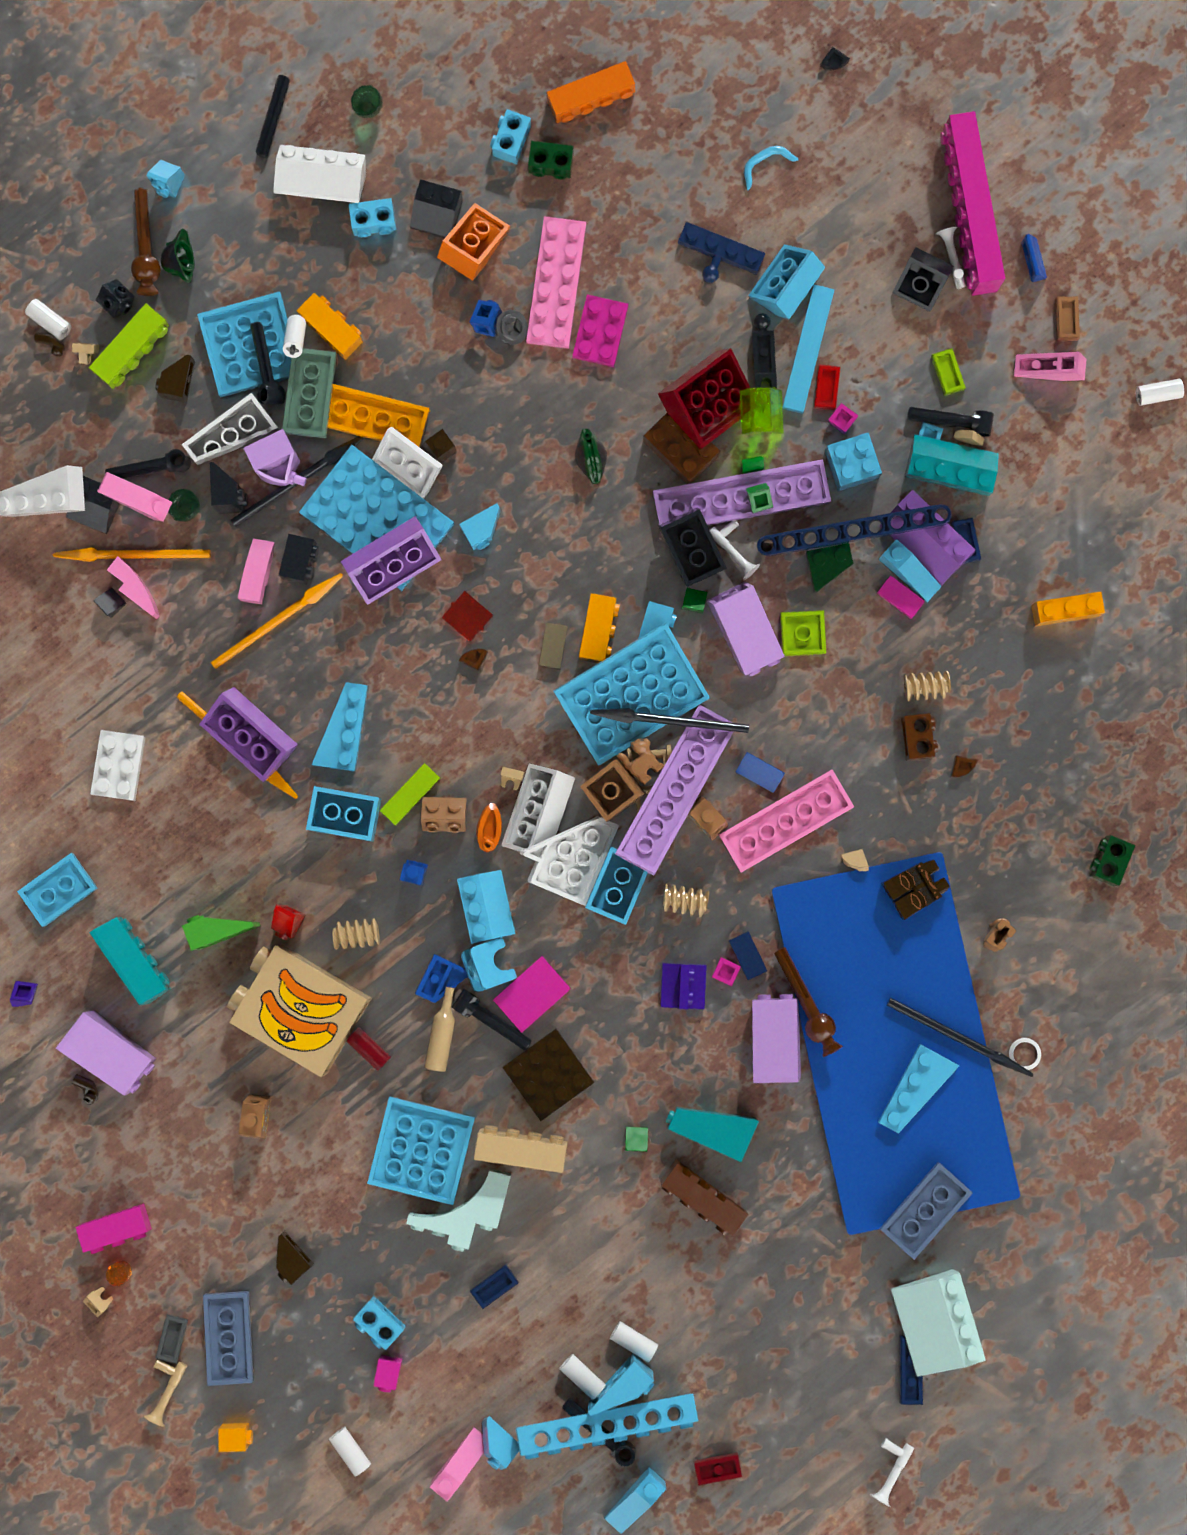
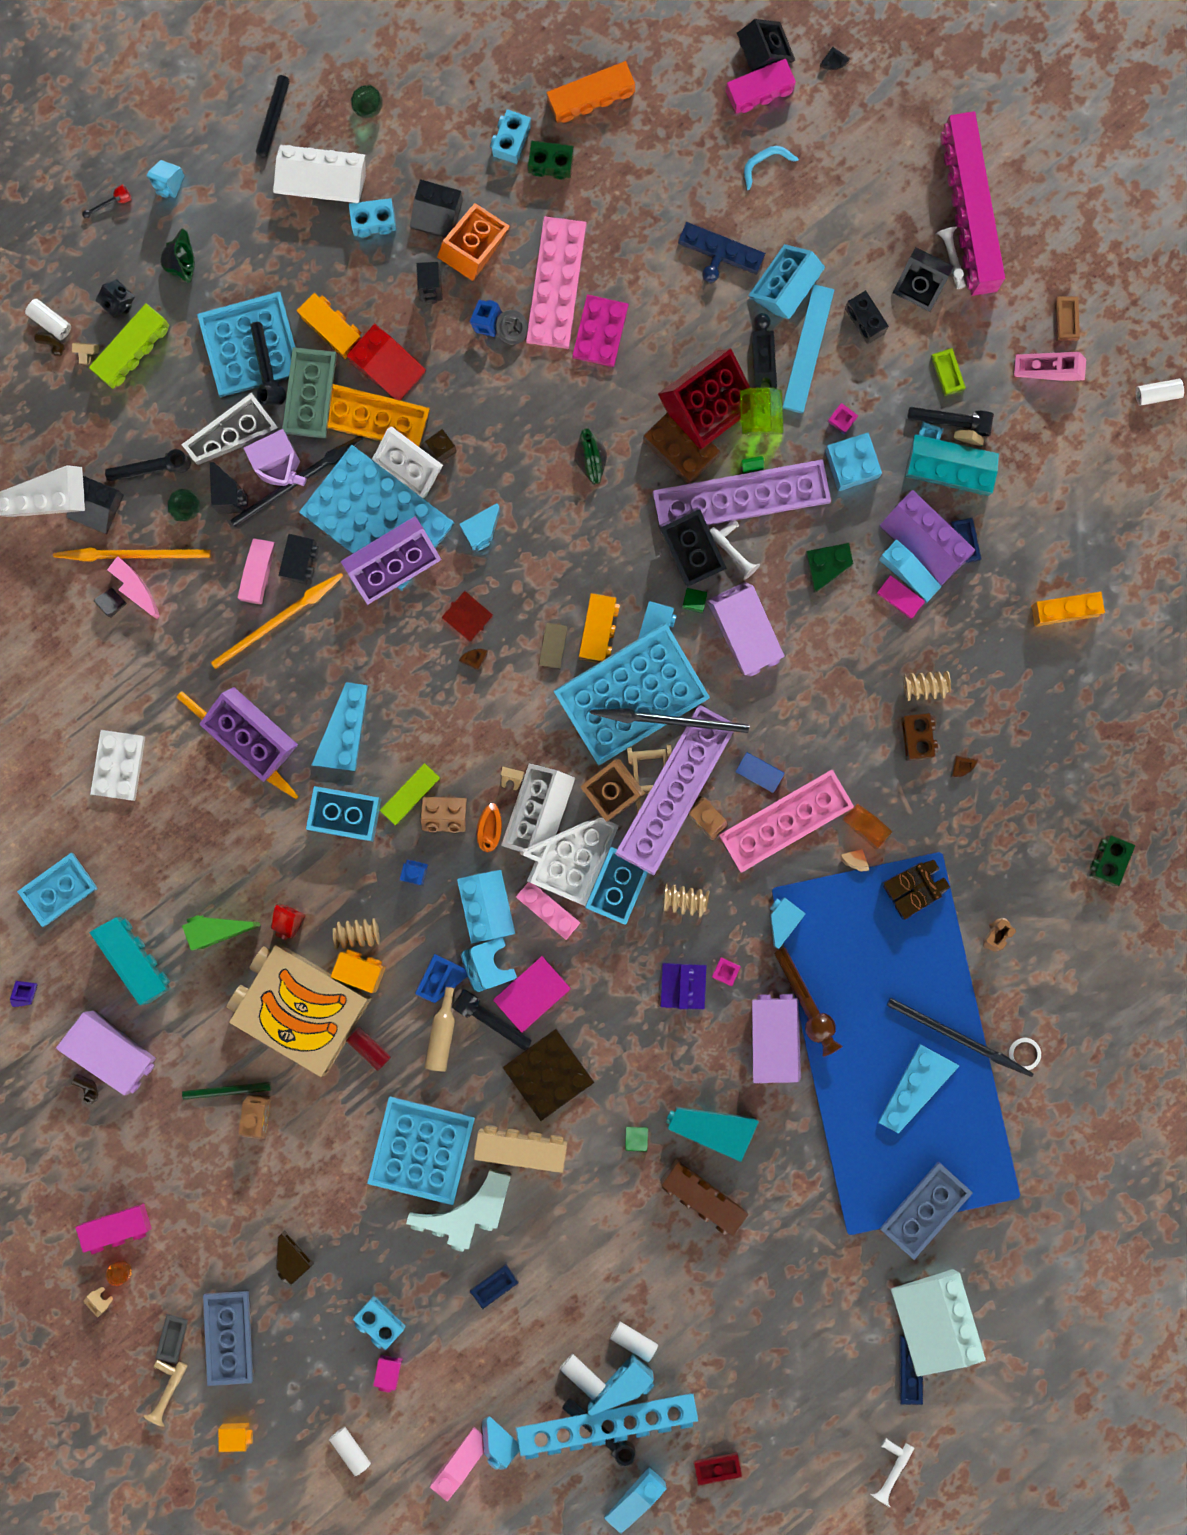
(120, 195): none -> hinge
(135, 497): bright pink slope -> none
(144, 267): reddish brown piece -> none
(176, 380): dark brown slope -> none
(228, 1090): none -> dark green bar
(294, 336): white piece -> none
(358, 971): none -> light orange brick
(385, 363): none -> red slope
(429, 282): none -> black brick
(548, 910): none -> bright pink brick
(641, 764): medium nougat animal -> none
(748, 955): dark blue tile -> none
(759, 497): green slope -> none
(760, 86): none -> dark pink brick
(764, 43): none -> black slope
(783, 920): none -> medium azure slope
(803, 633): lime tile -> none
(827, 387): red tile -> none
(864, 525): dark blue beam -> none
(866, 317): none -> black brick
(867, 826): none -> clear orange slope
(1033, 258): blue slope -> none

